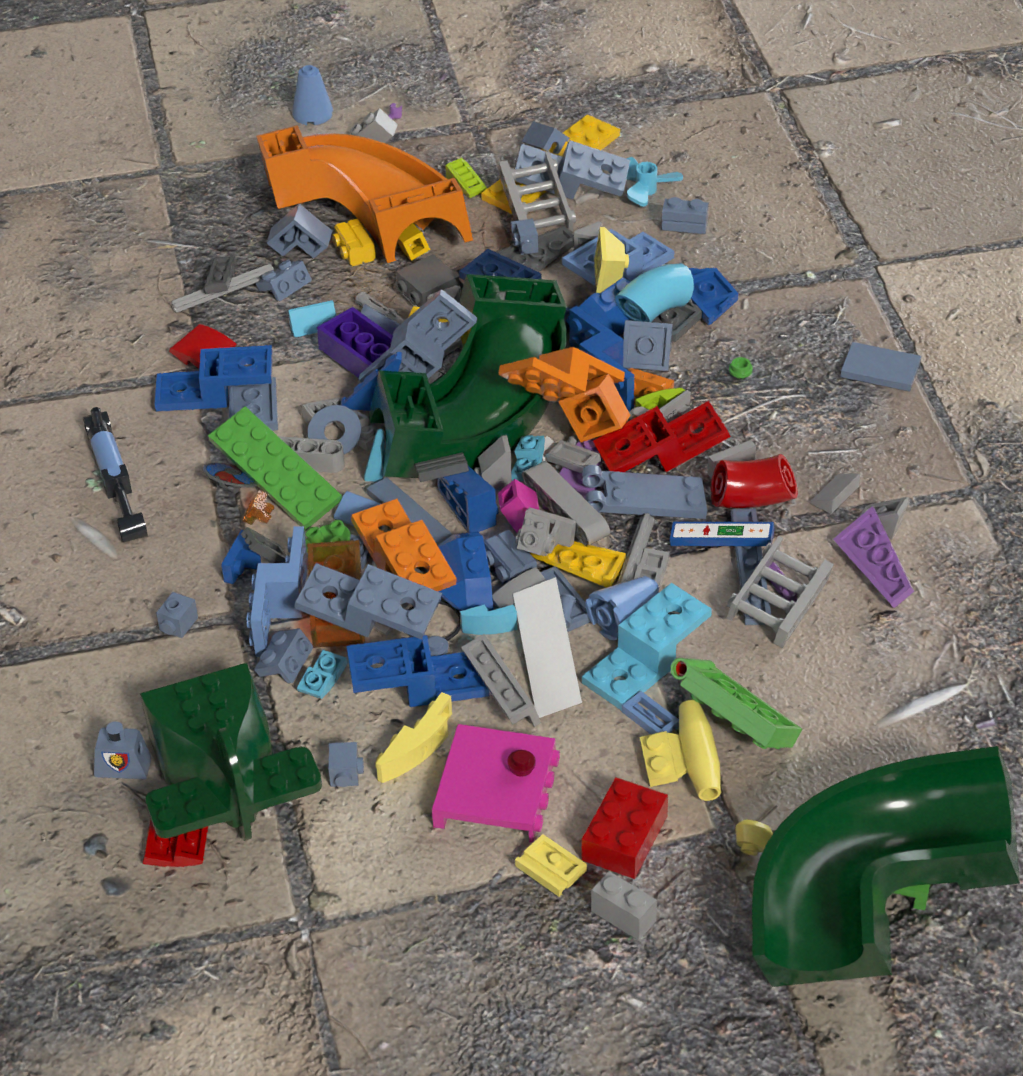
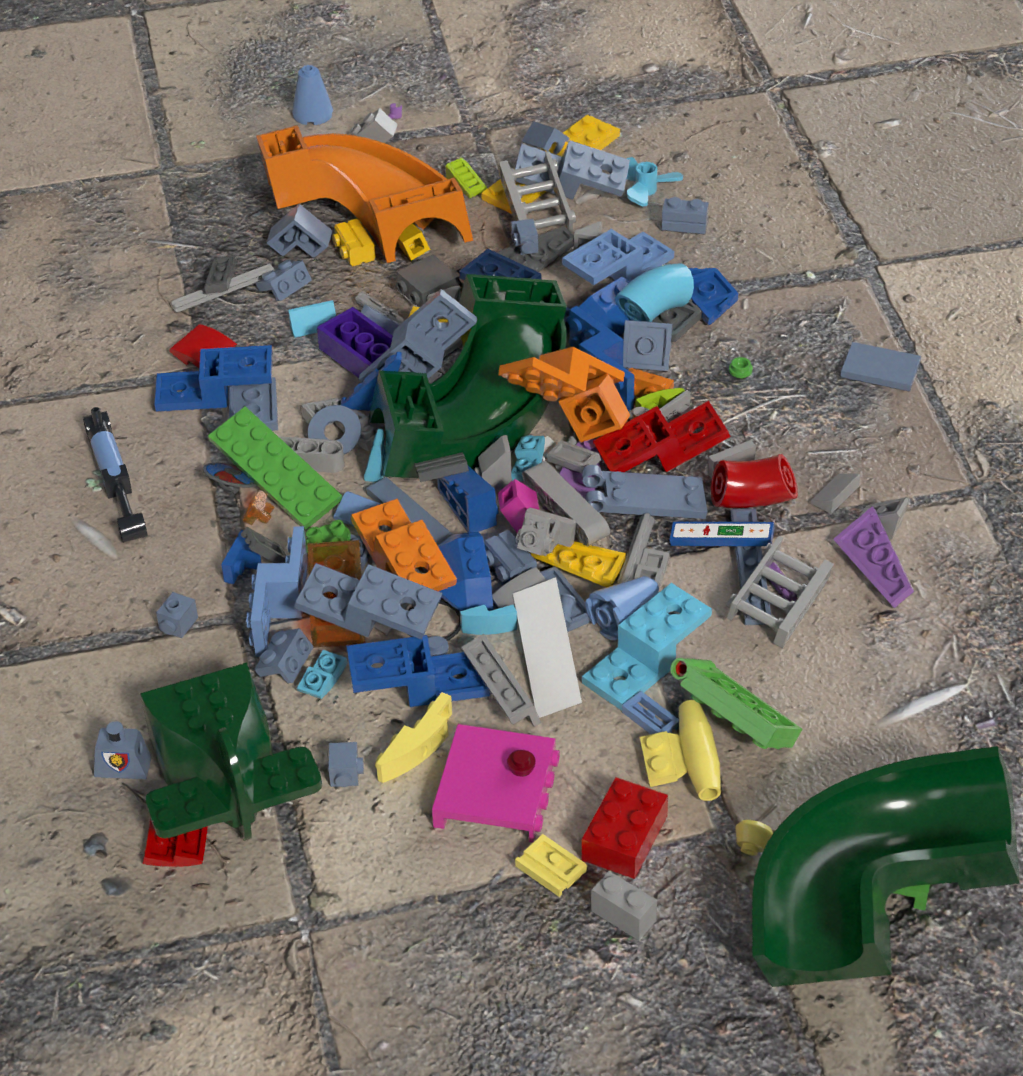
(609, 260): light yellow slope -> none

